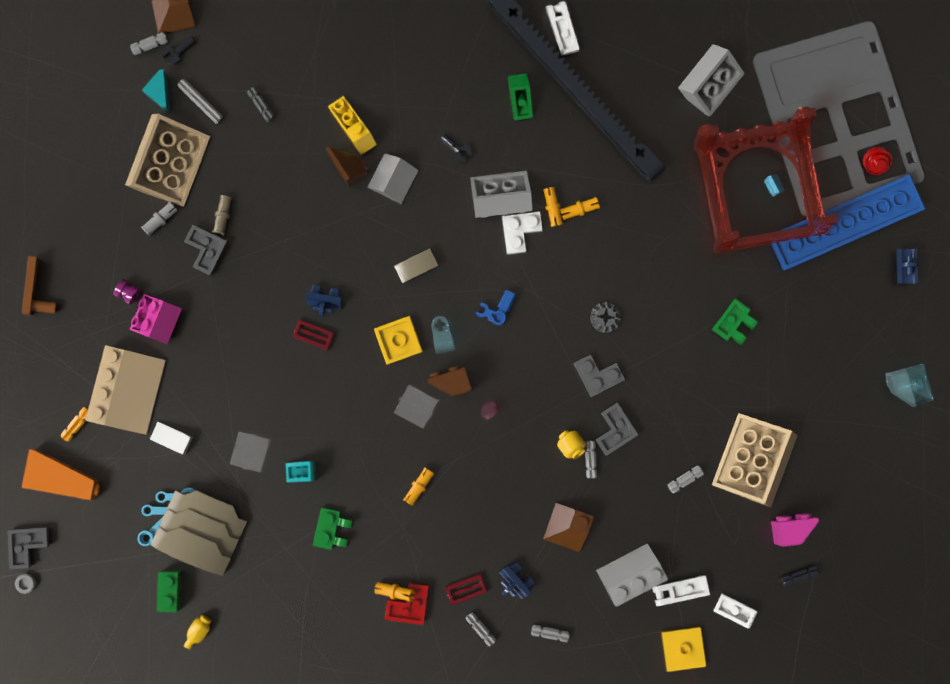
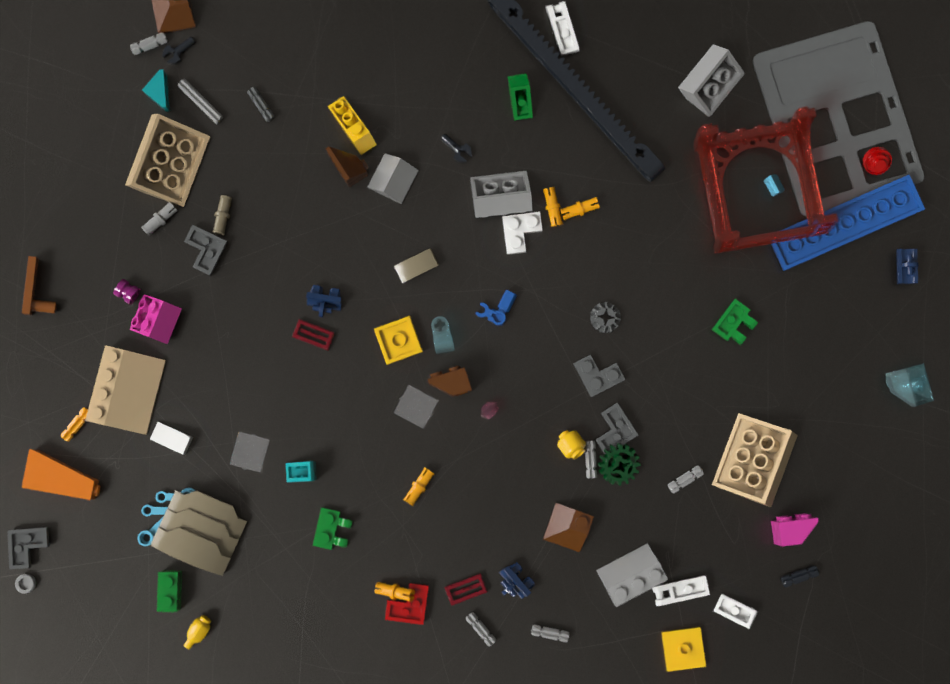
(627, 465): none -> dark green gear

